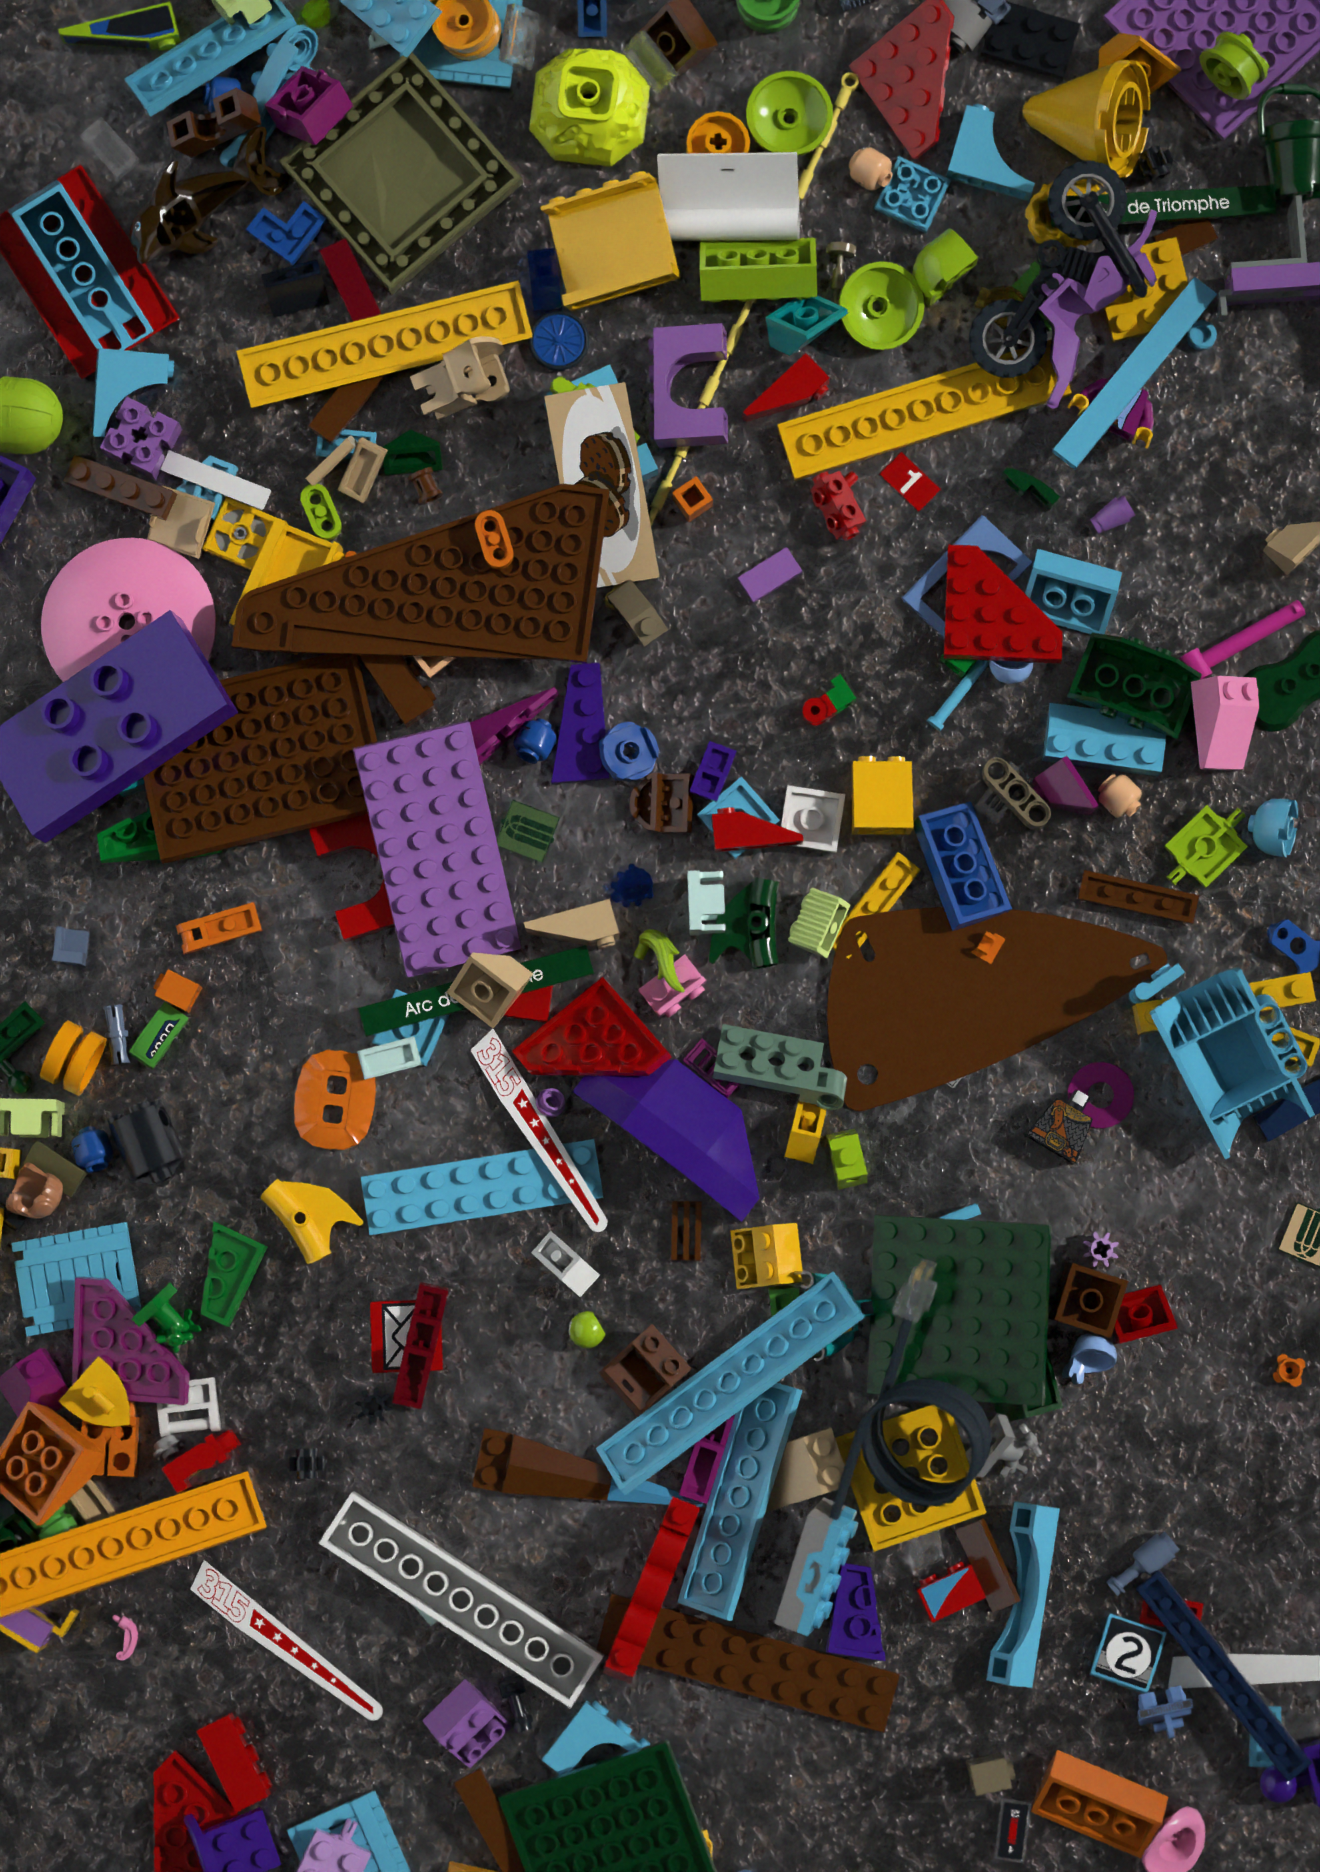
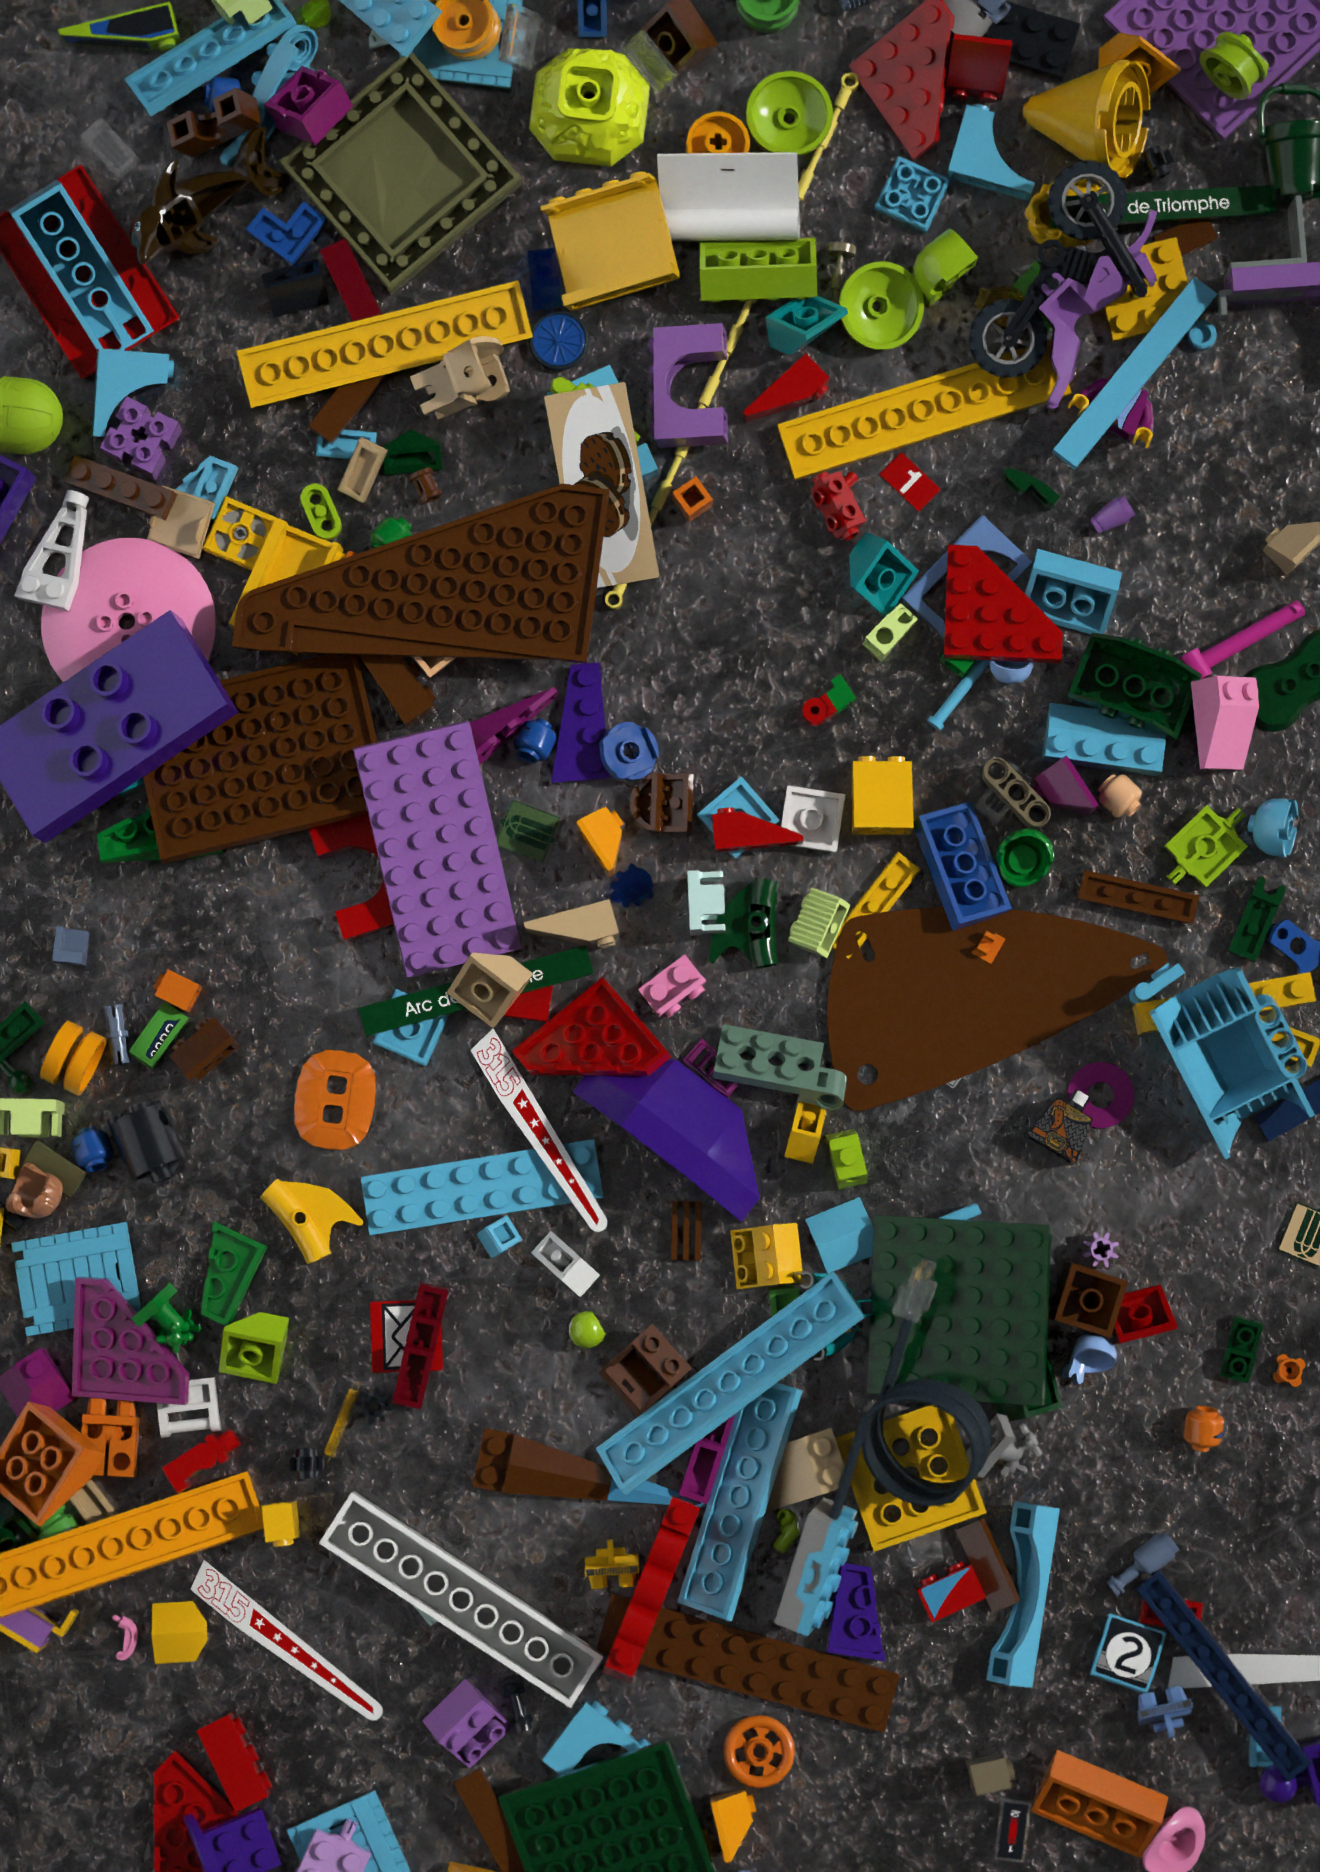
(49, 589): none -> white plate
(98, 1396): yellow shield -> none
(167, 1448): light grey plate -> none
(177, 1632): none -> yellow slope
(203, 1049): none -> reddish brown slope
(216, 480): white sticker -> none
(220, 927): orange plate -> none
(254, 1347): none -> lime slope
(281, 1523): none -> yellow brick
(332, 460): tan tile -> none
(340, 1417): none -> yellow piece
(389, 530): none -> green head
(389, 1058): light aqua tile -> none
(494, 540): orange plate -> none
(499, 1236): none -> medium azure slope
(555, 1097): medium lavender plate -> none
(603, 836): none -> light orange slope
(611, 1562): none -> yellow hips
(637, 613): dark tan slope -> none
(664, 952): lime piece -> none
(713, 771): dark purple slope -> none
(732, 1819): none -> light orange slope
(769, 575): medium lavender tile -> none
(784, 1747): none -> orange plate
(789, 1530): none -> lime arm
(842, 1235): none -> medium azure slope
(870, 168): light nougat head -> none
(879, 572): none -> teal slope
(889, 632): none -> yellowish green leg
(977, 68): none -> red slope
(1024, 857): none -> green piece
(1203, 1428): none -> orange head
(1241, 1348): none -> dark green slope
(1255, 921): none -> dark green plate

